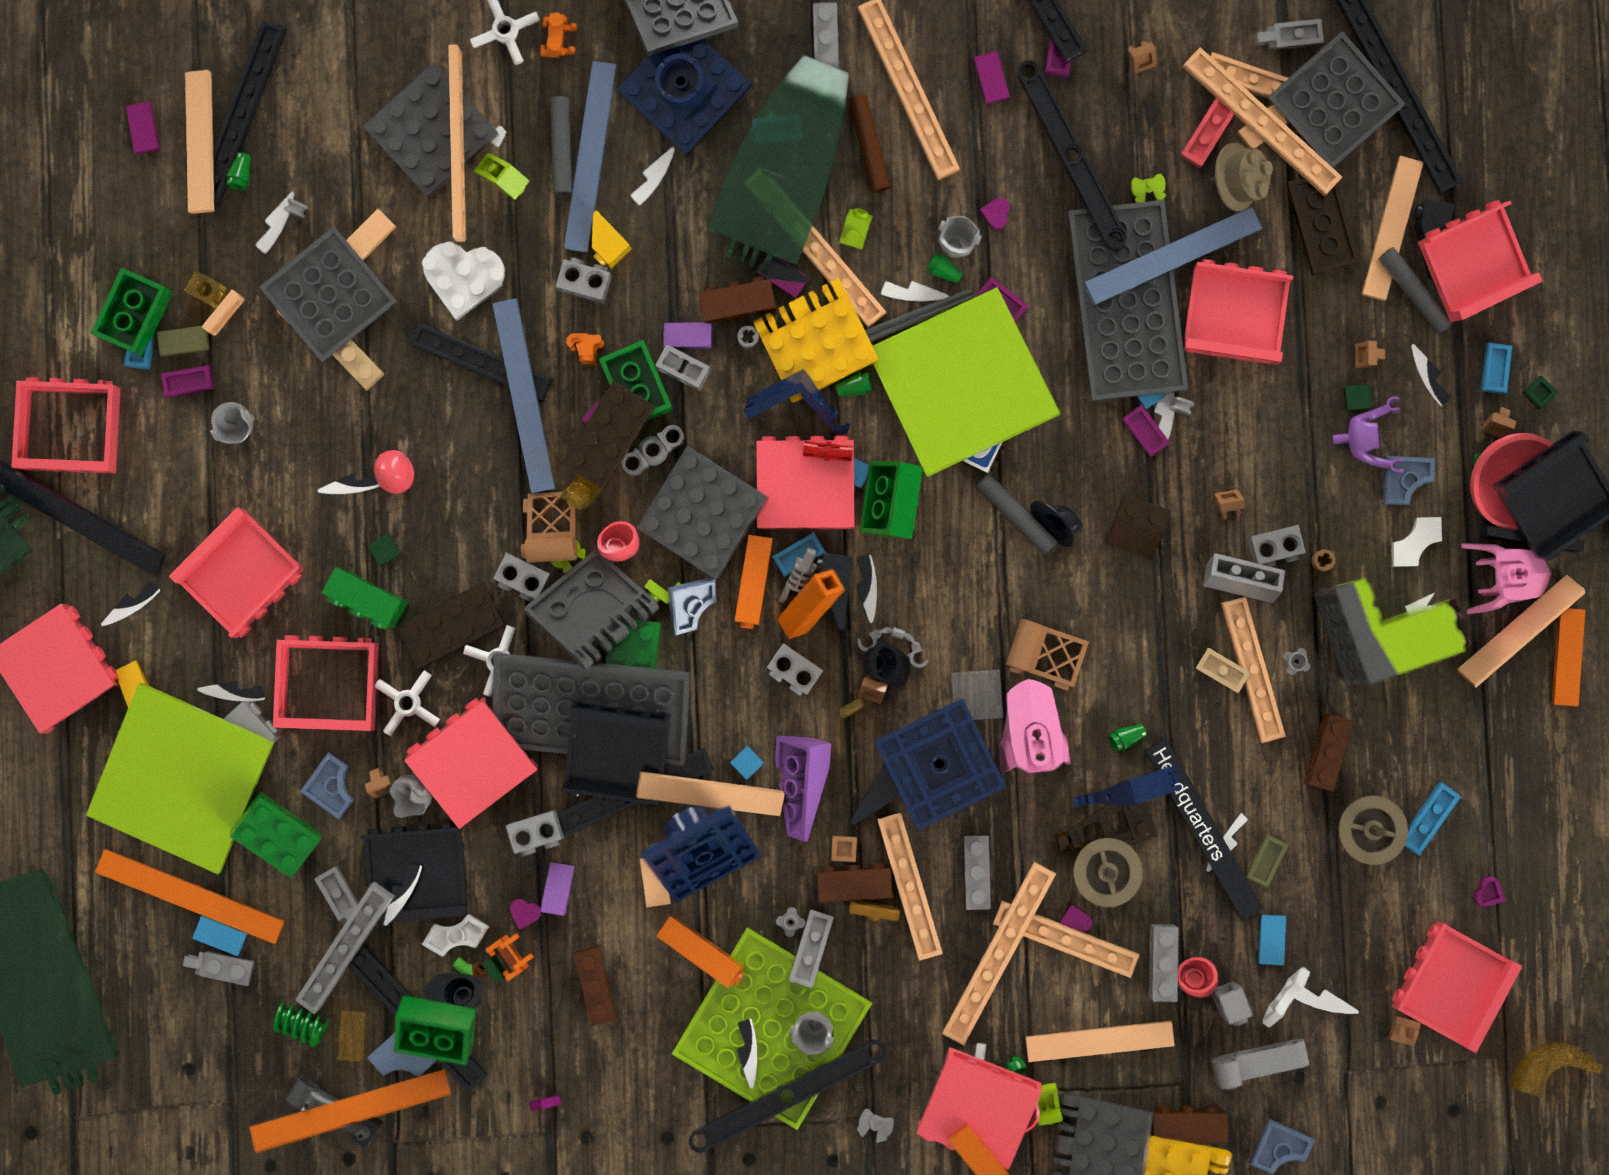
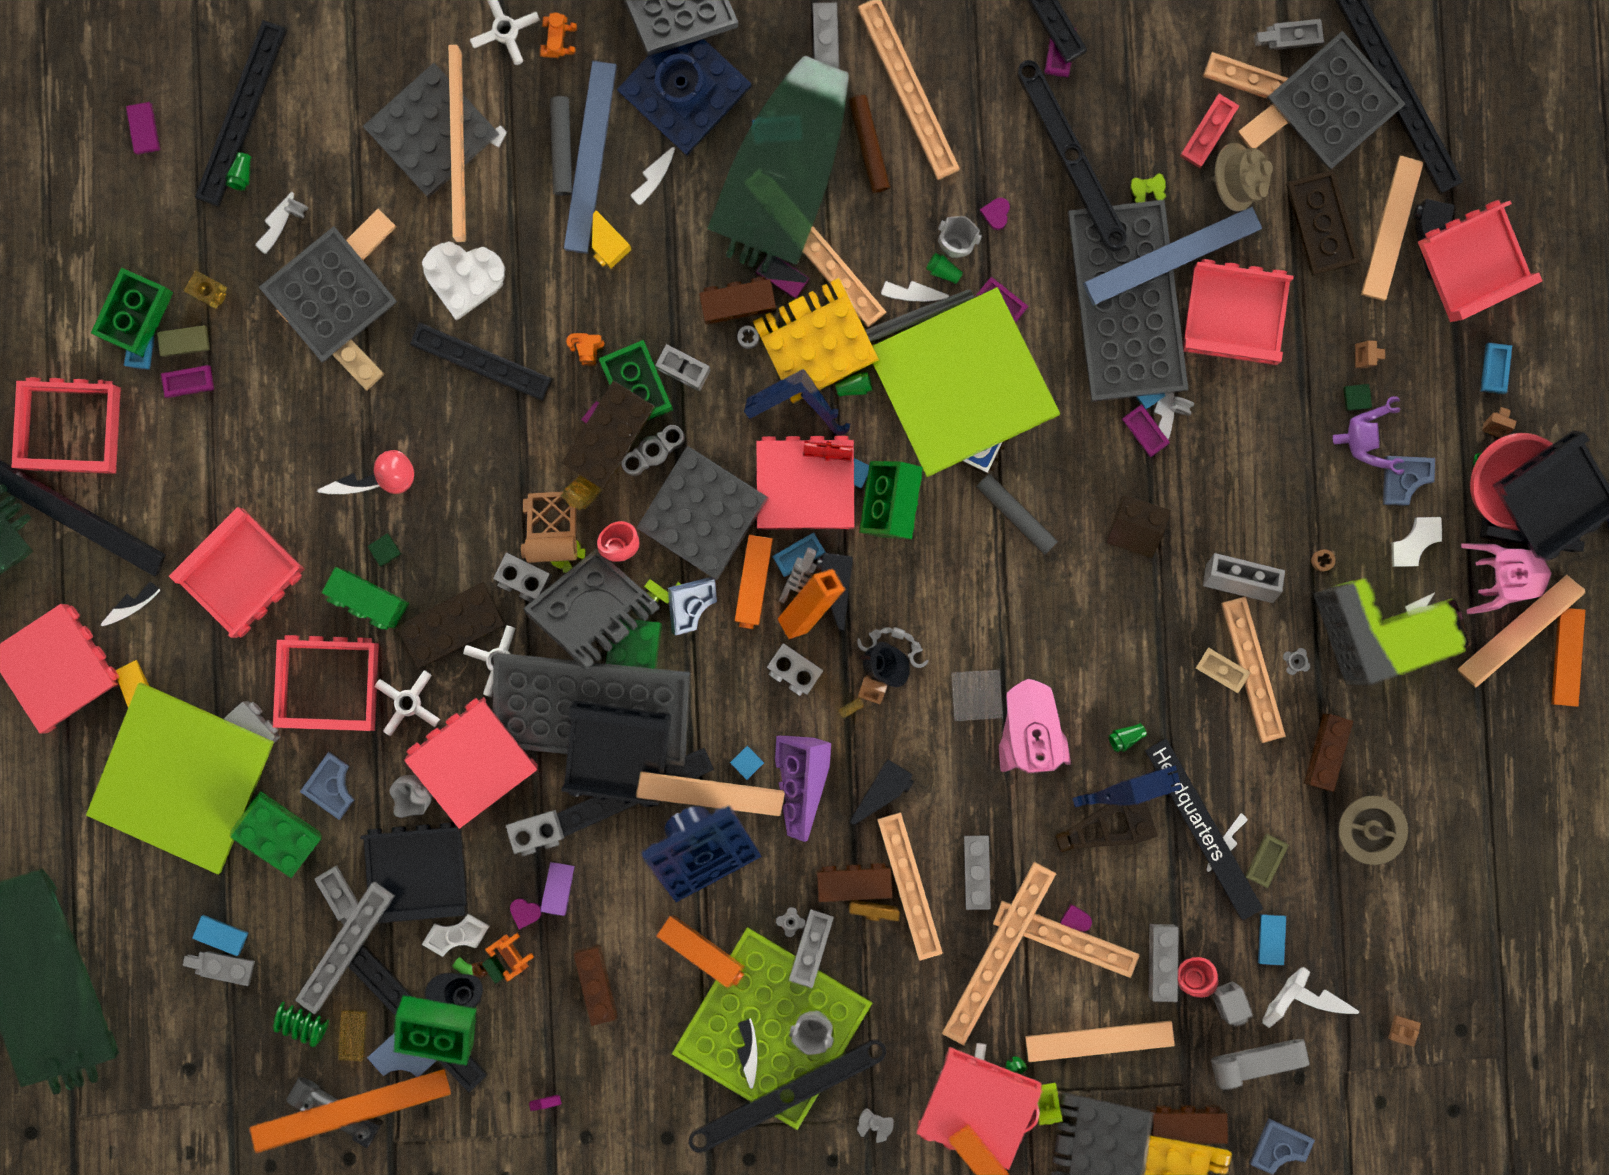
(190, 896): orange tile -> none
(199, 141): light nougat tile -> none
(223, 312): light nougat tile -> none
(231, 423): light grey cap -> none
(231, 691): sticker -> none
(379, 783): medium nougat tile -> none
(402, 893): sticker -> none
(502, 176): lime slope -> none
(524, 395): sand blue tile -> none
(581, 286): light grey brick -> none
(654, 890): light nougat tile -> none
(688, 335): medium lavender slope -> none
(844, 848): medium nougat tile -> none
(856, 228): lime bracket -> none
(868, 589): sticker -> none
(966, 771): dark blue piece -> none
(991, 78): magenta tile -> none
(1028, 646): medium nougat piece -> none
(1058, 521): black piece -> none
(1107, 872): dark tan piece -> none
(1142, 57): medium nougat tile -> none
(1230, 501): medium nougat tile -> none
(1262, 121): light nougat tile -> none
(1274, 541): light grey brick -> none
(1415, 290): dark grey piece -> none
(1428, 374): sticker -> none
(1430, 817): dark azure tile -> none
(1456, 986): coral panel -> none
(1489, 892): magenta tile -> none
(1539, 392): dark green tile -> none
(1540, 1062): clear yellow arch -> none

